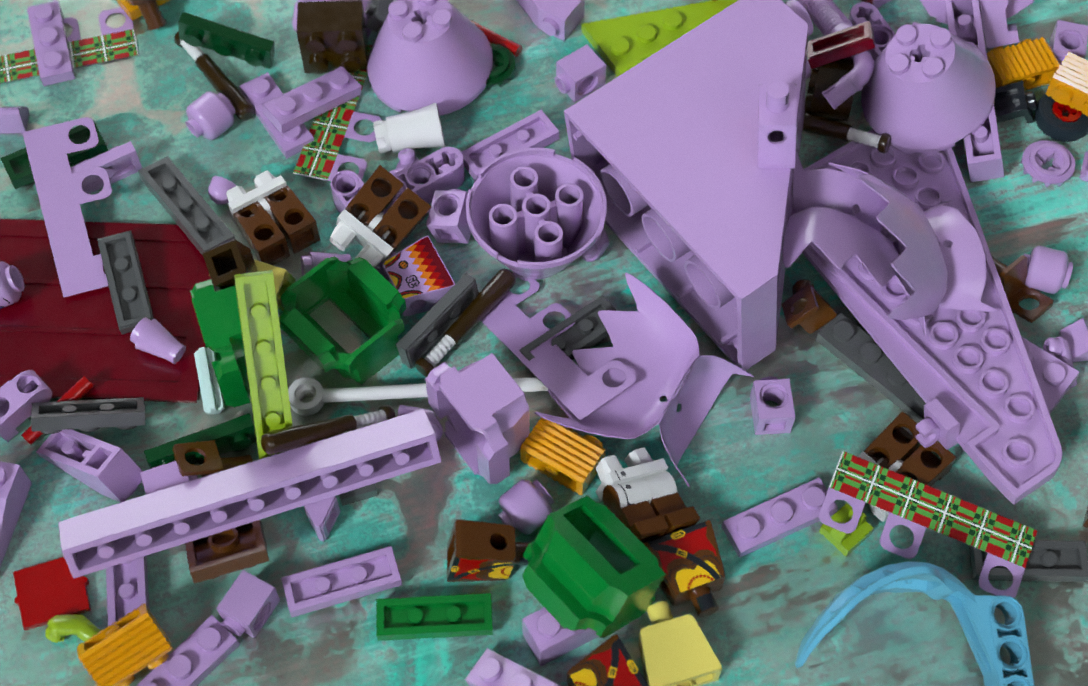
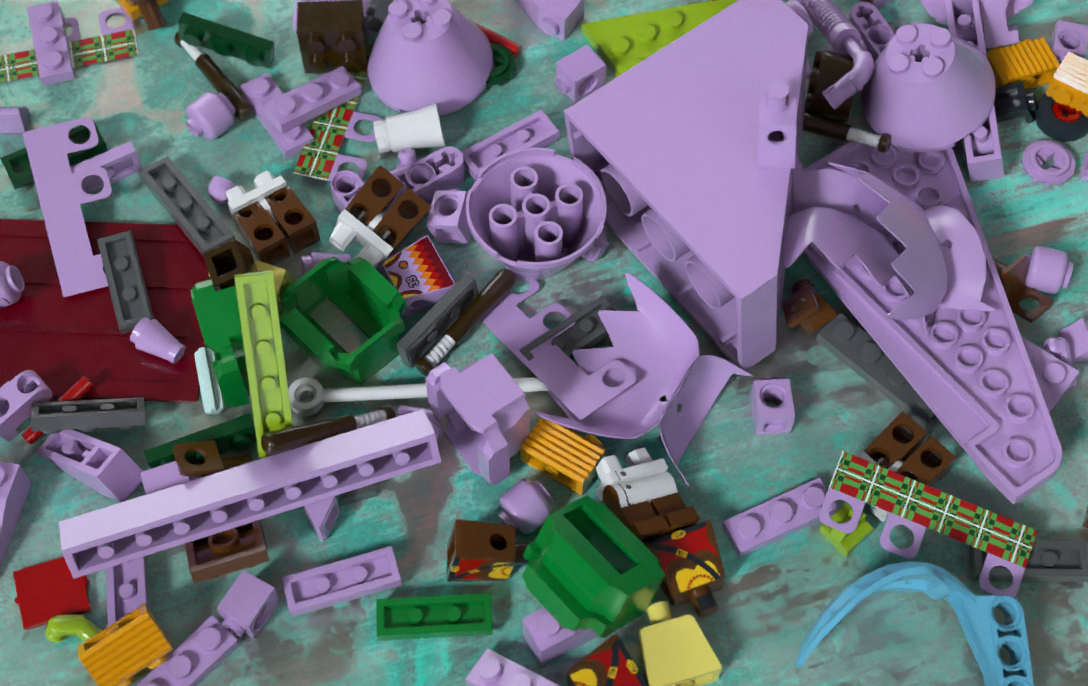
(840, 45): dark red tile -> none
(937, 425): lavender tile -> none

